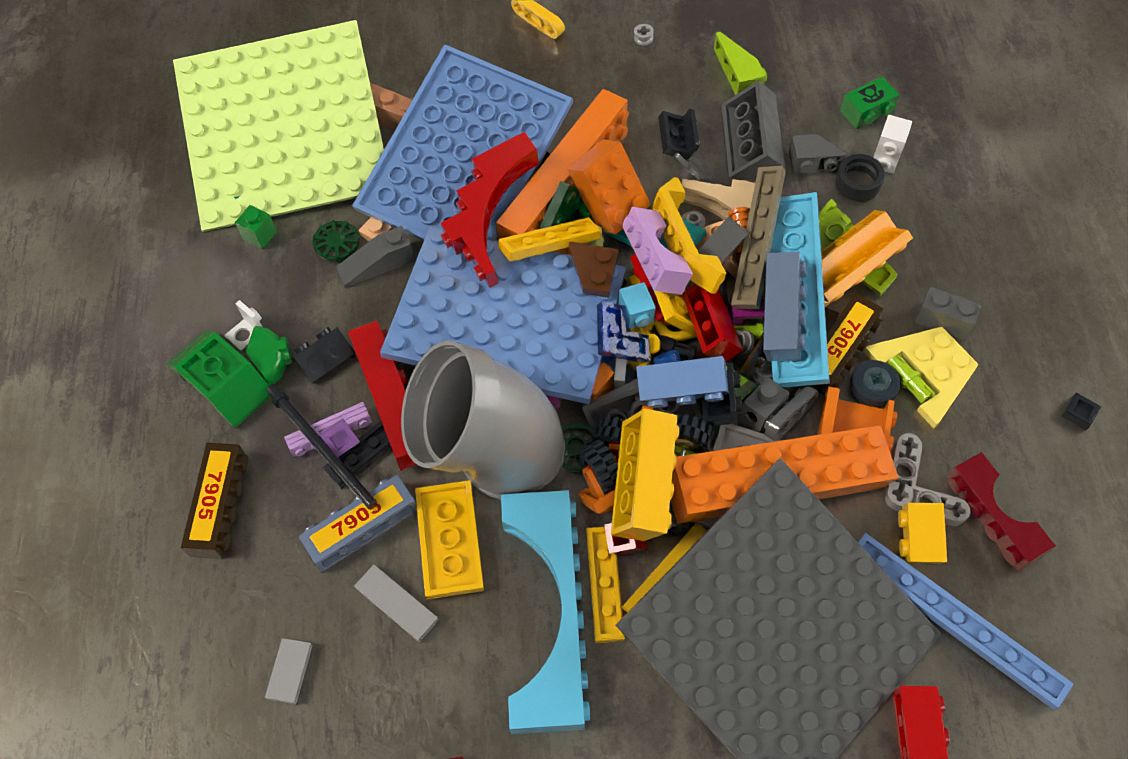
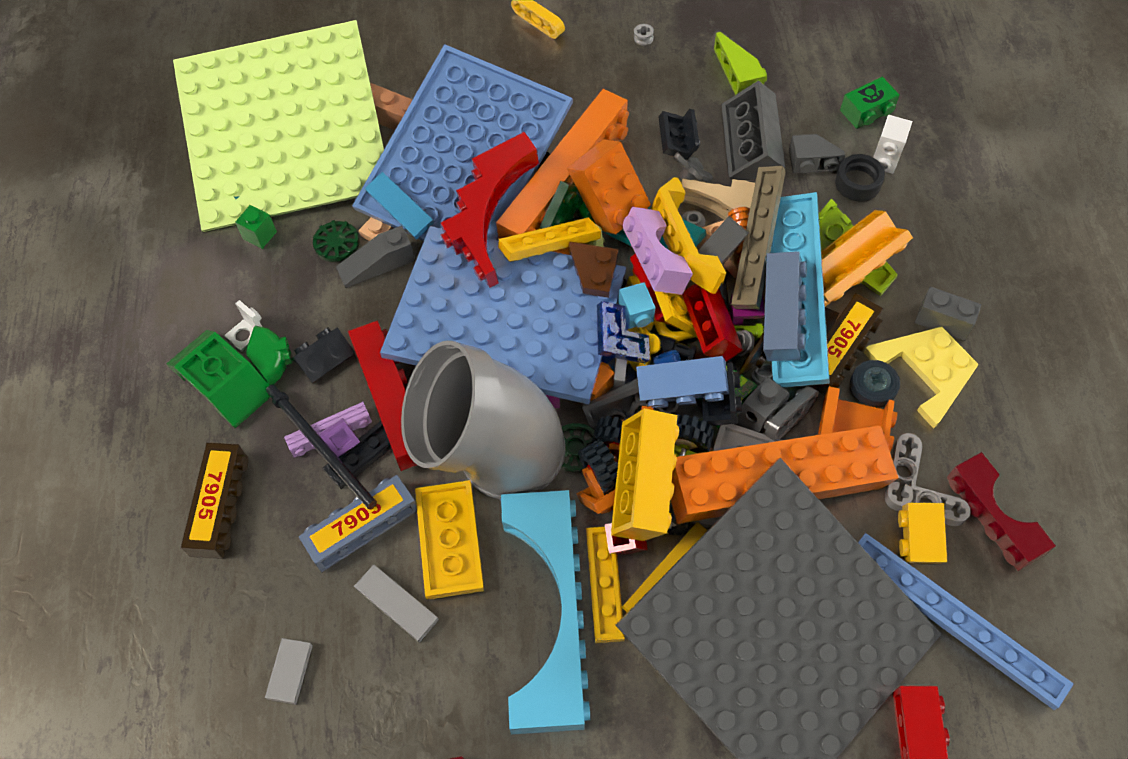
(399, 205): none -> dark azure tile
(911, 379): lime pin -> none
(1081, 411): black tile -> none

